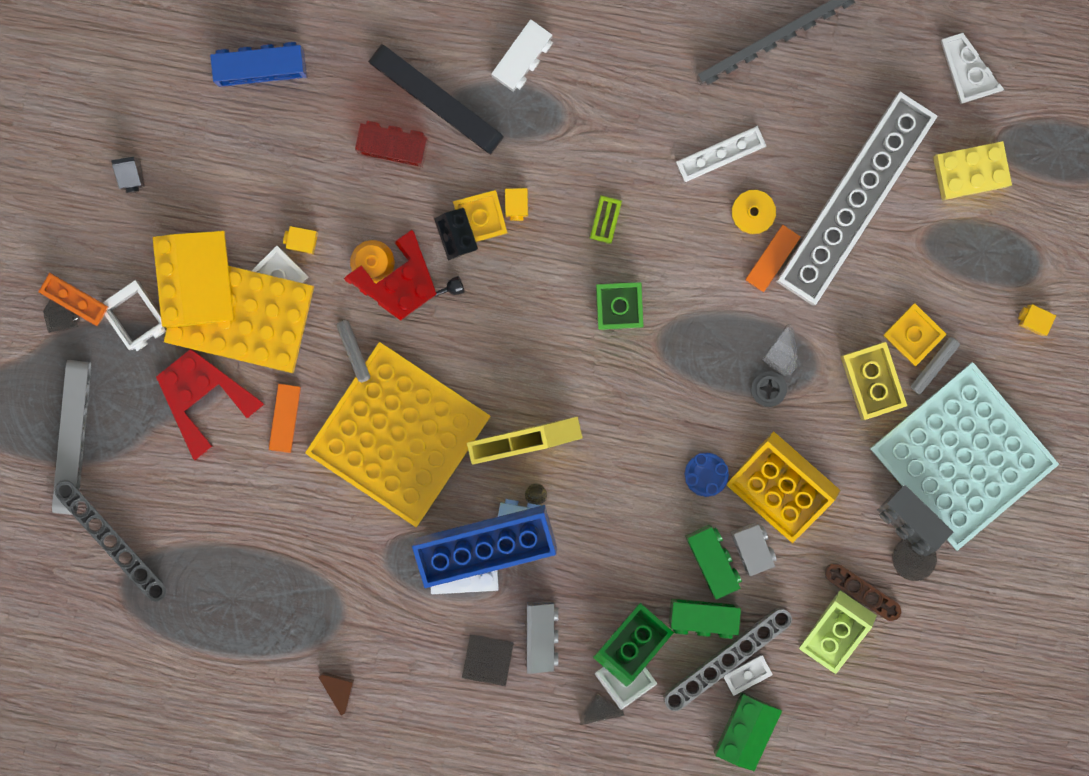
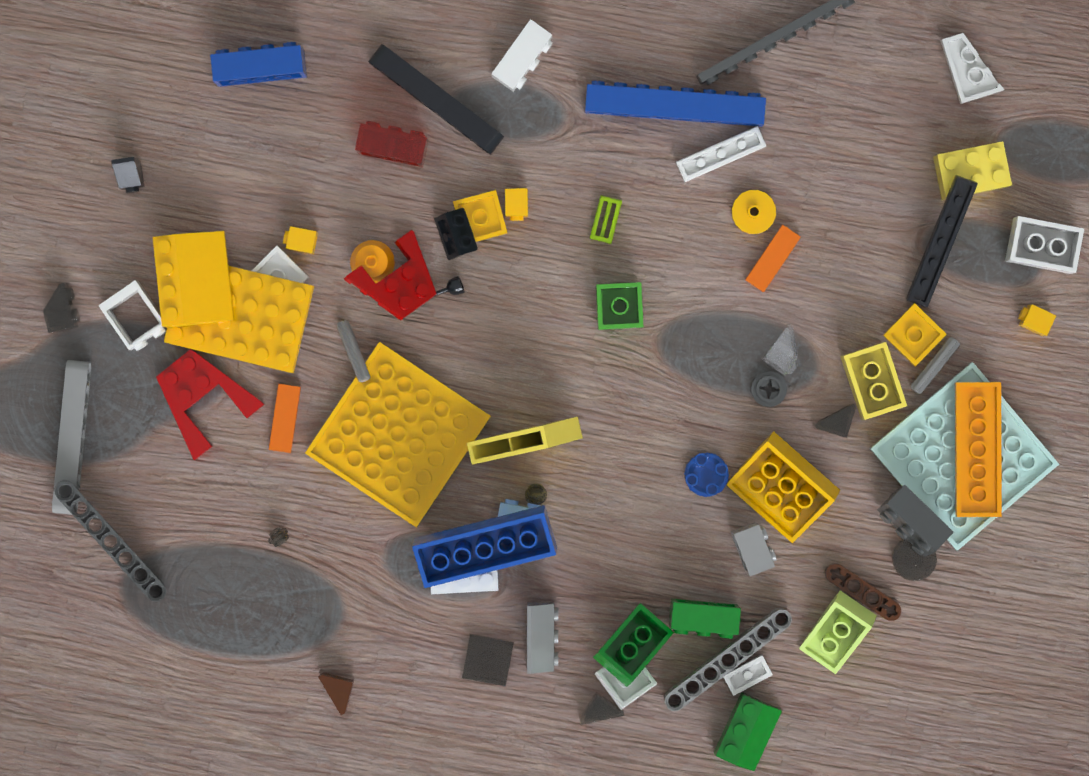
(73, 299): orange tile -> none
(278, 536): none -> clear smoke plate
(675, 105): none -> blue brick
(714, 561): green brick -> none
(838, 422): none -> clear smoke slope
(856, 198): white brick -> none
(941, 241): none -> black tile
(978, 449): none -> light orange plate
(1044, 245): none -> white brick

